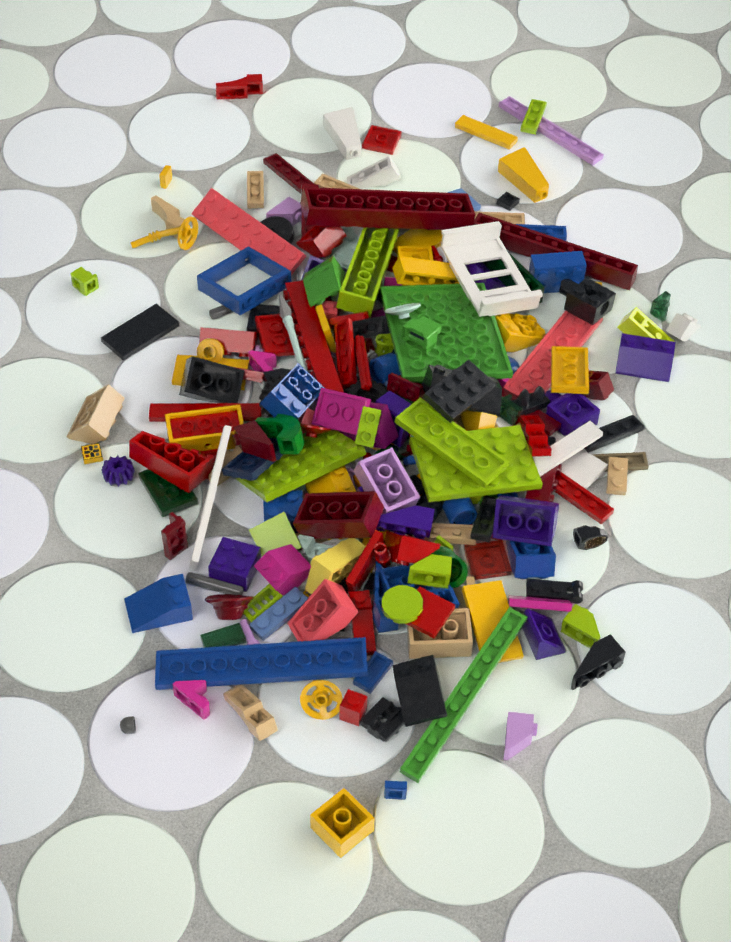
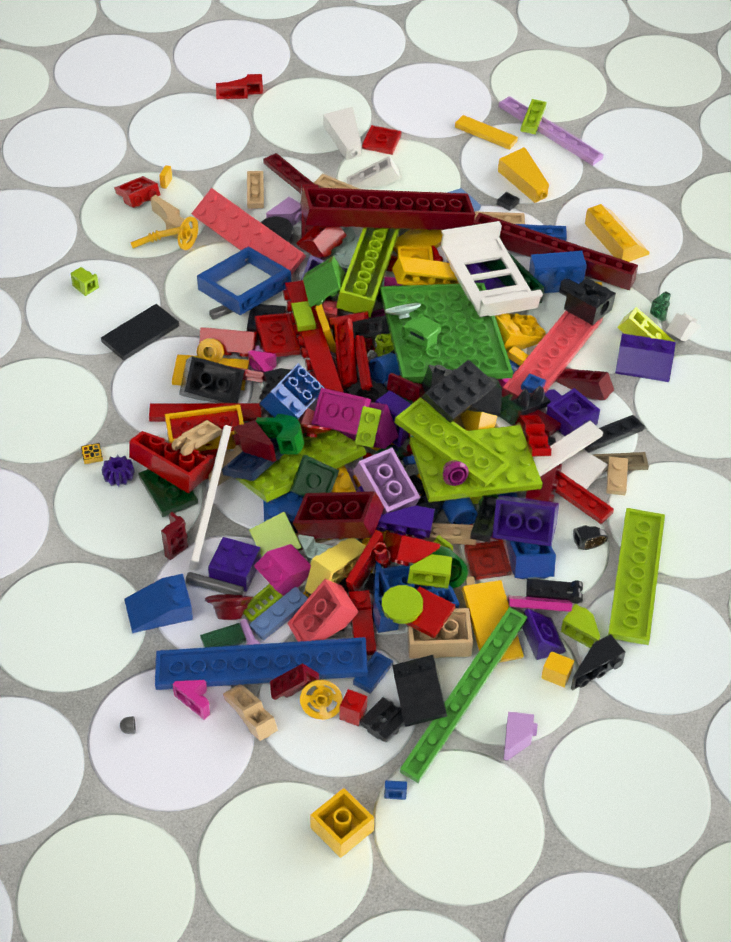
(96, 416): tan slope -> none
(137, 191): none -> red plate
(196, 437): none -> tan hinge
(285, 314): light aqua piece -> none
(292, 681): none -> dark red bracket
(303, 316): none -> lime tile
(313, 477): none -> dark green tile
(455, 472): none -> magenta cone
(517, 355): none -> yellow tile
(532, 382): none -> blue tile
(557, 669): none -> yellow panel
(569, 370): yellow tile -> none
(614, 234): none -> yellow slope
(636, 576): none -> lime plate

